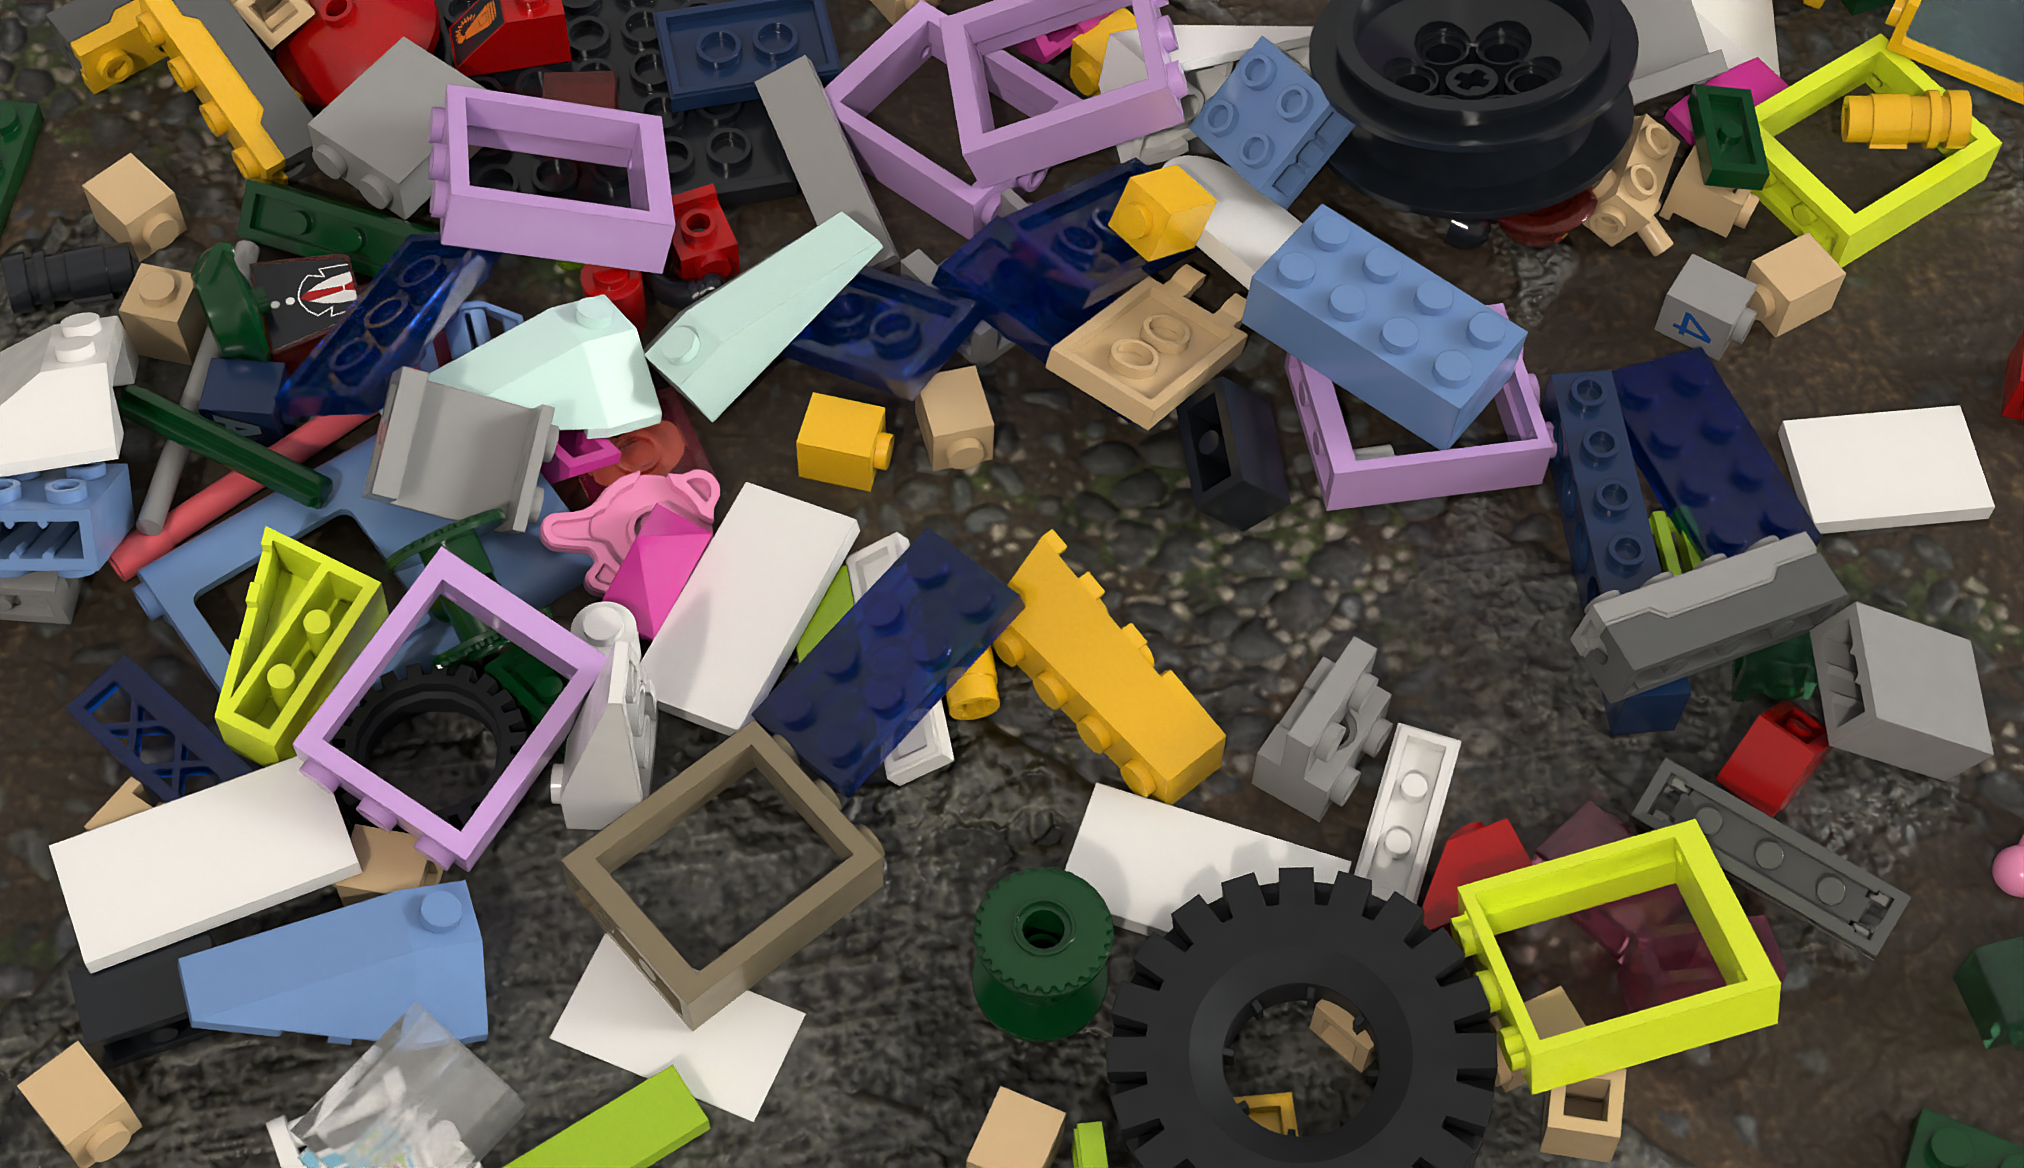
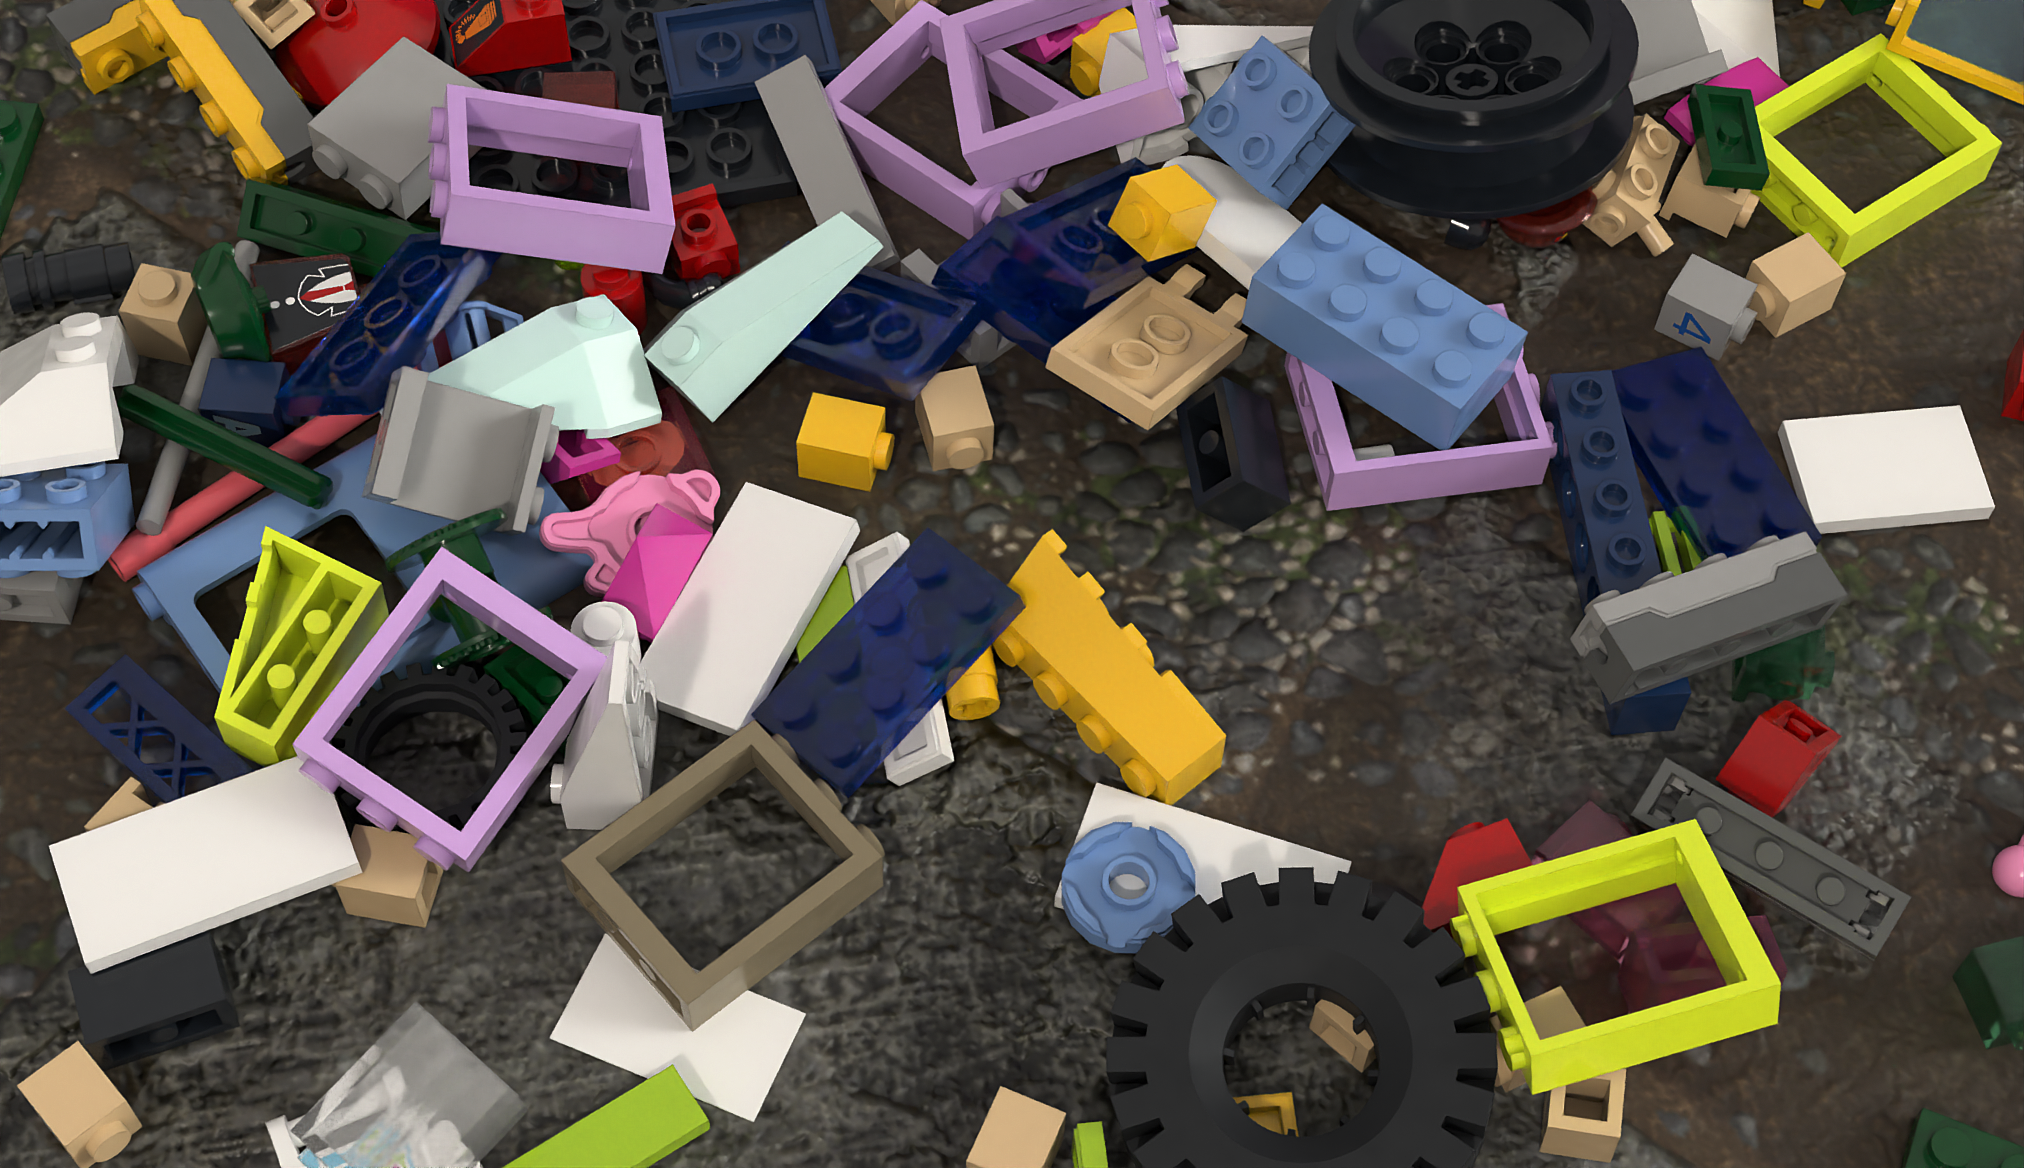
(135, 207): tan brick -> none
(348, 971): medium blue wedge -> none
(1041, 954): dark green hose -> none
(1117, 850): none -> medium blue tile
(1325, 734): light grey brick -> none
(1407, 812): white tile -> none
(1900, 692): light grey brick -> none
(1901, 119): yellow axle -> none

